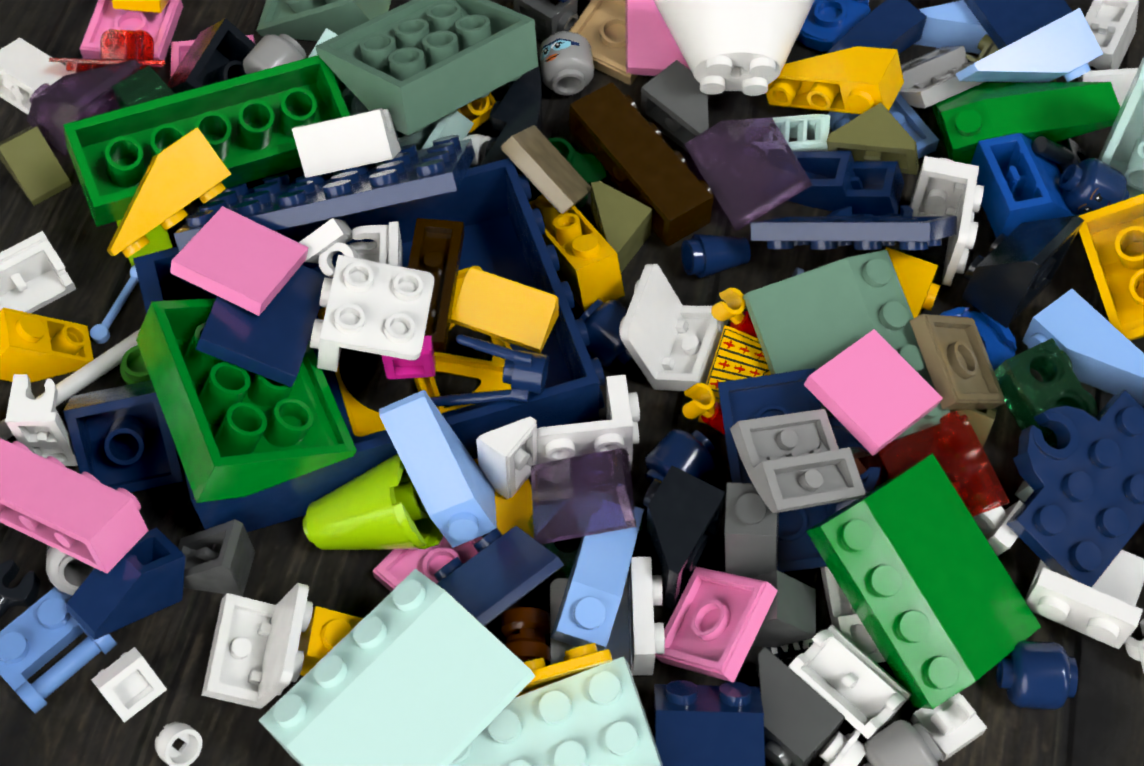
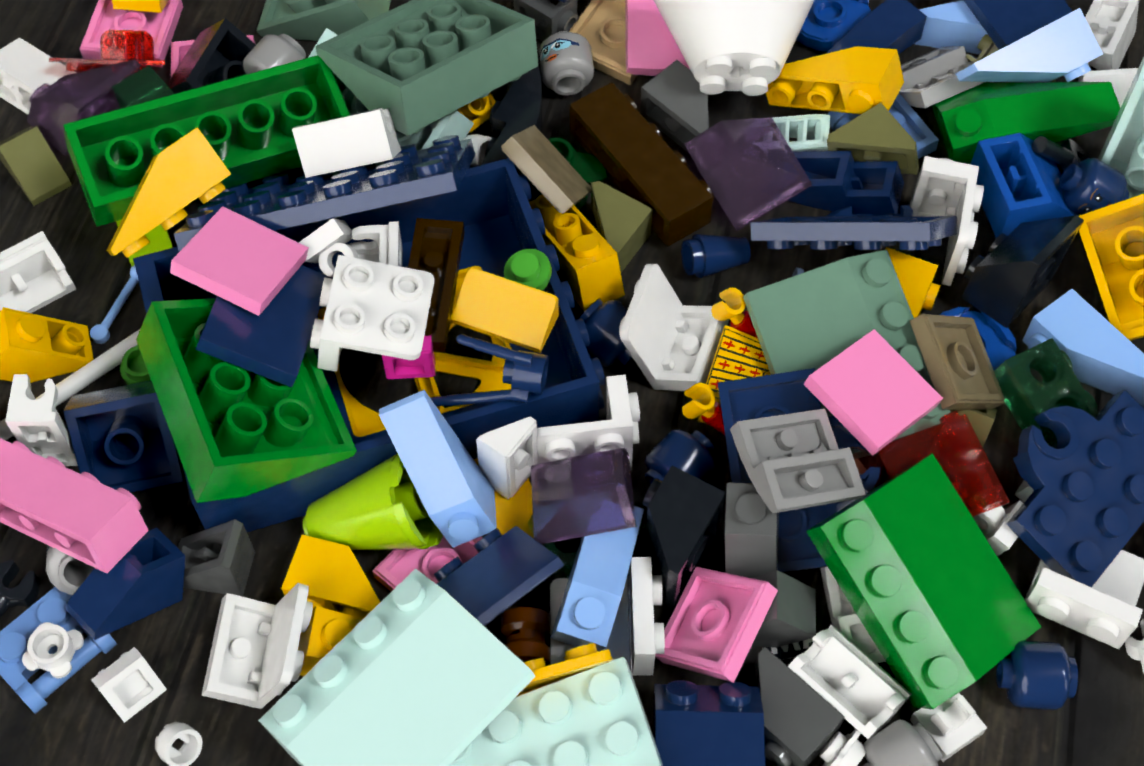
(42, 640): none -> white plate
(332, 577): none -> yellow slope
(529, 268): none -> bright green plate

